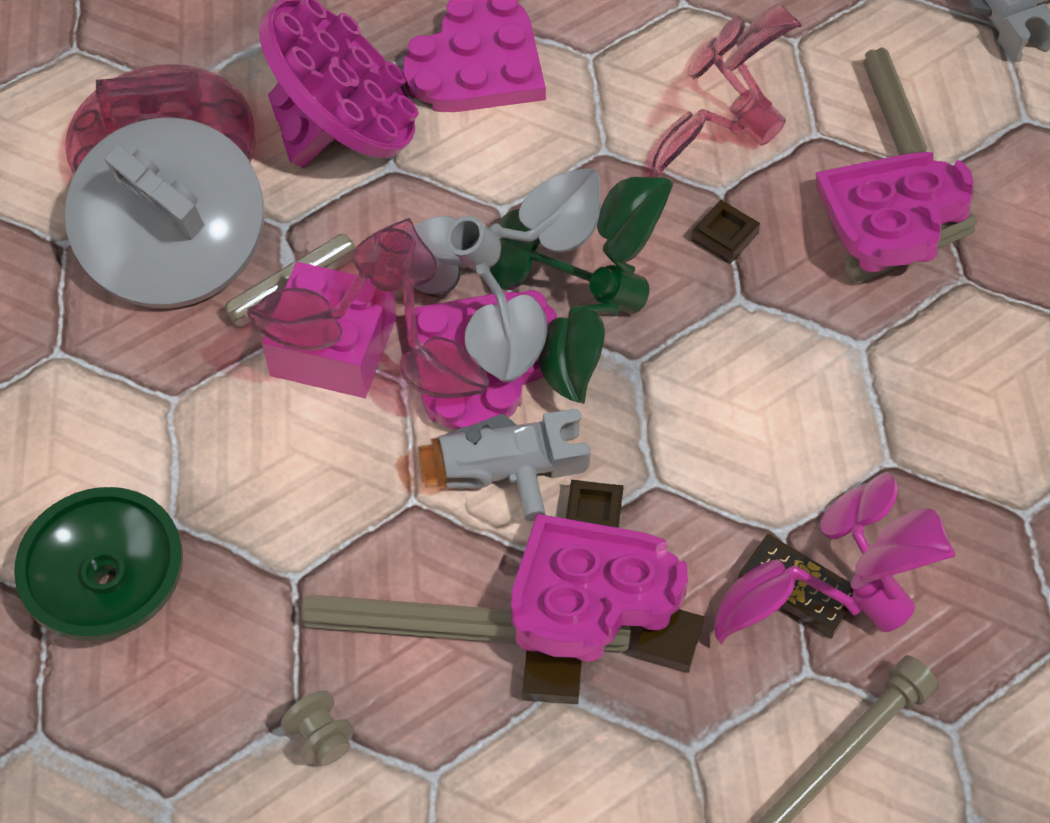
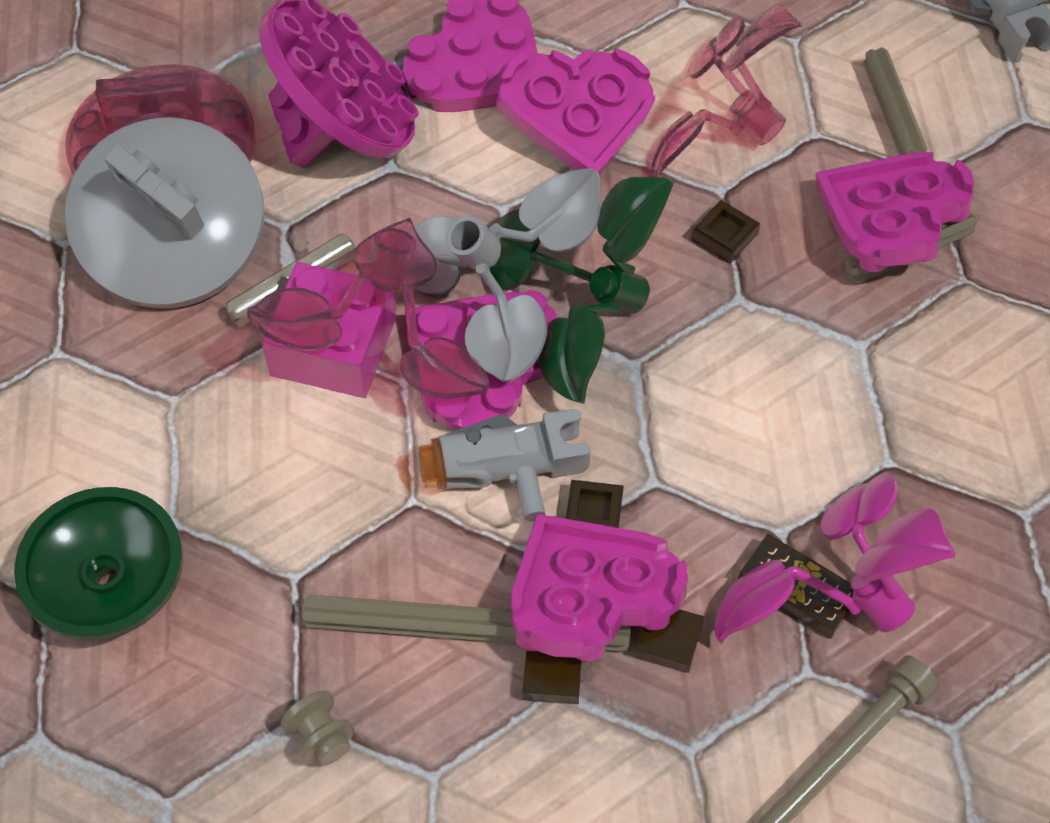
(577, 106): none -> dark pink plate

